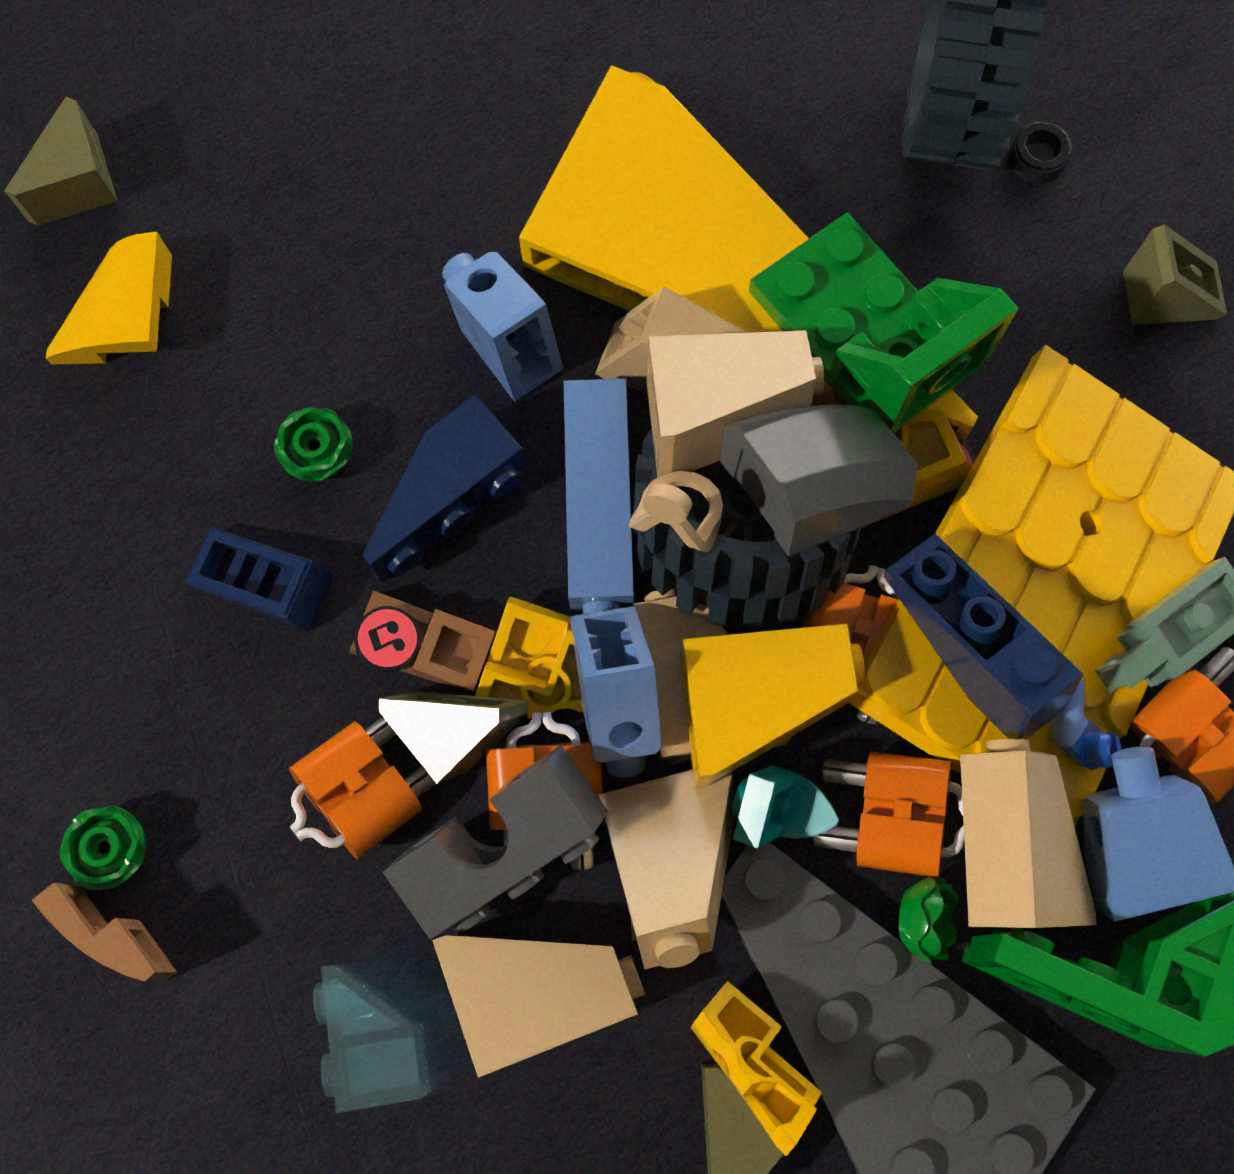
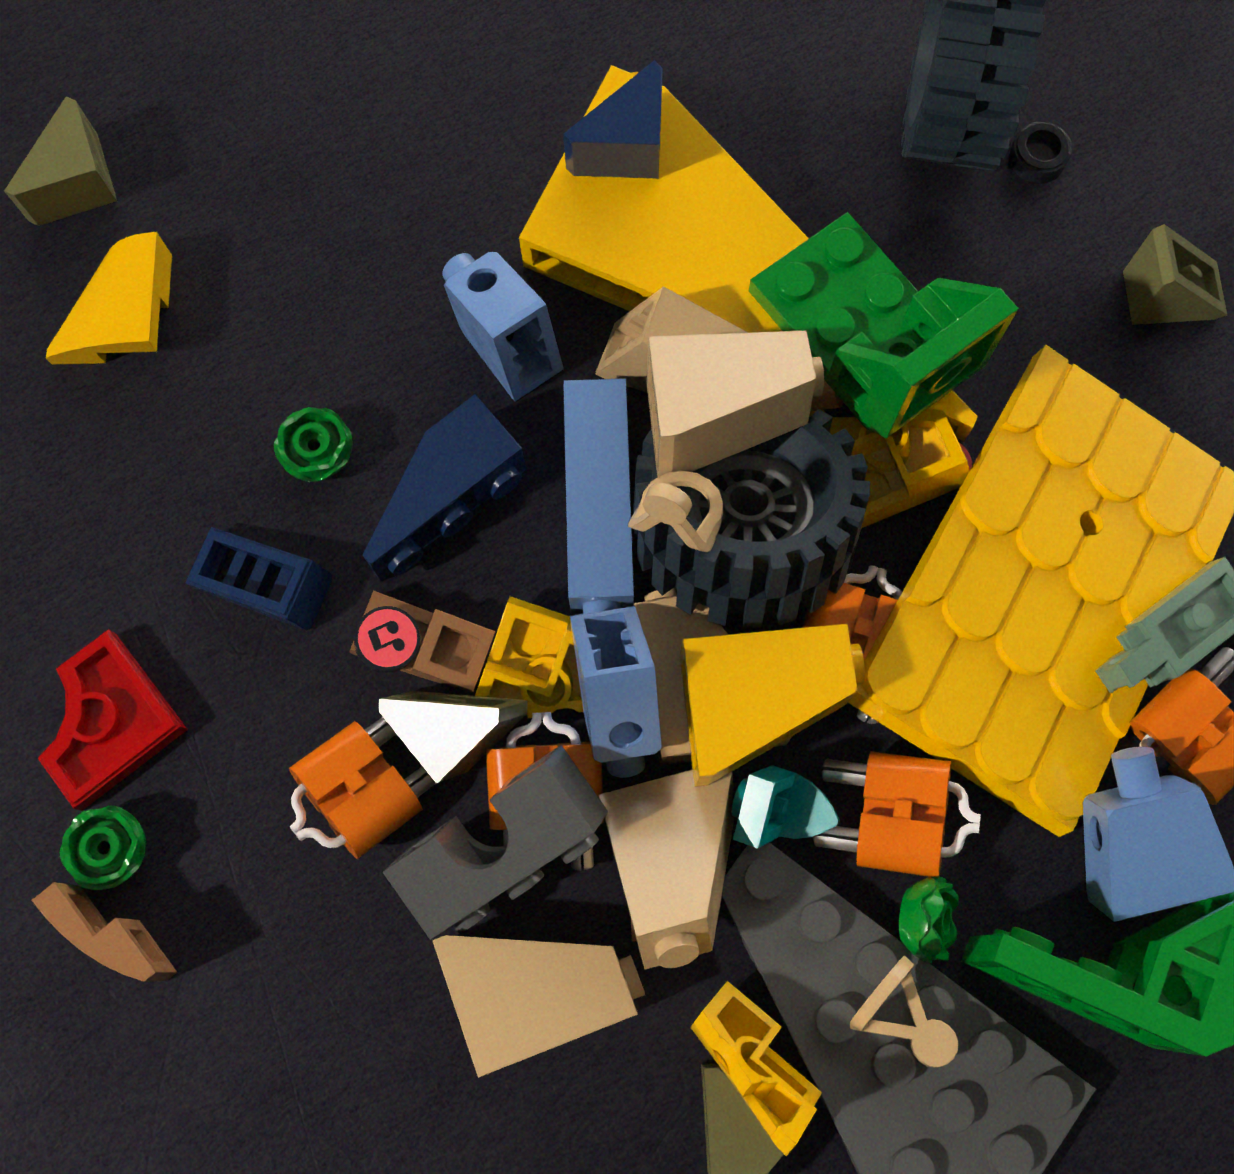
(109, 724): none -> red tile
(373, 1043): clear light blue slope -> none
(621, 132): none -> dark blue slope
(819, 470): dark grey slope -> none
(931, 1040): none -> tan piece
(983, 640): dark blue slope -> none
(1021, 841): tan slope -> none
(1080, 737): arm -> none

